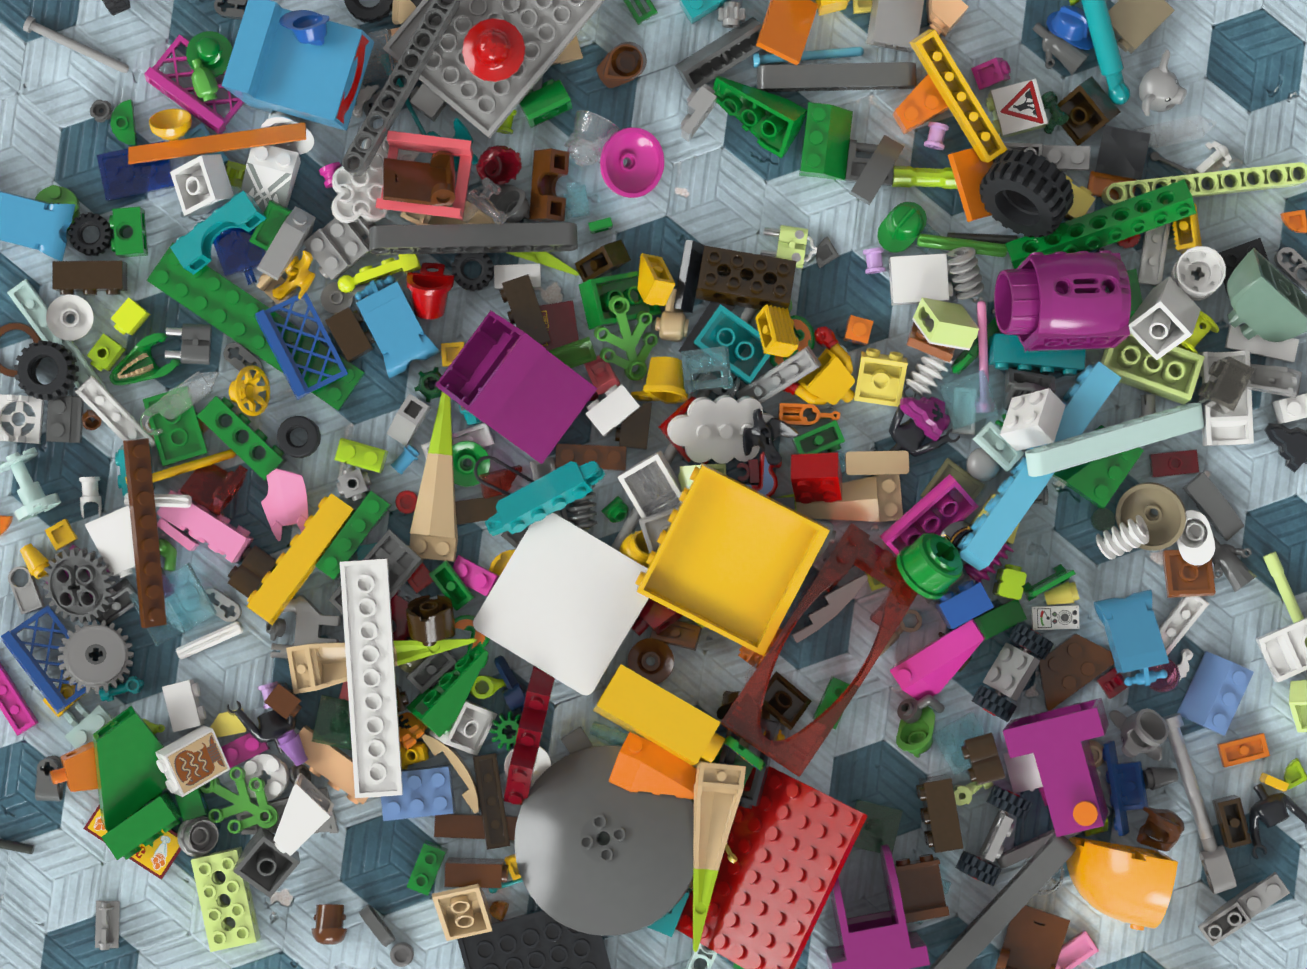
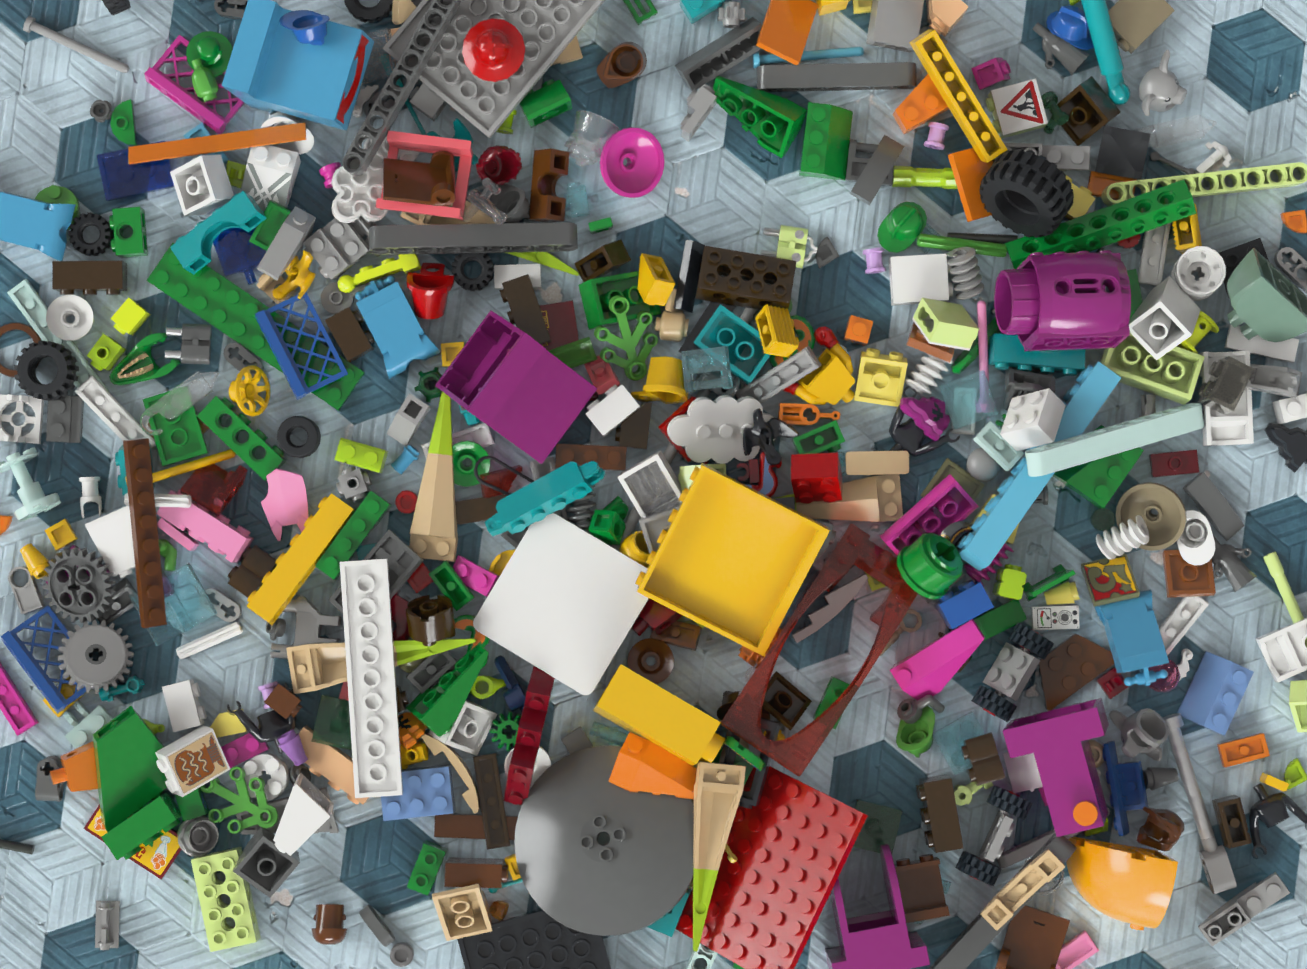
(88, 423): reddish brown hinge -> none
(170, 123): yellow piece -> none
(607, 527): none -> green brick
(1021, 888): none -> tan slope
(1109, 580): none -> tile

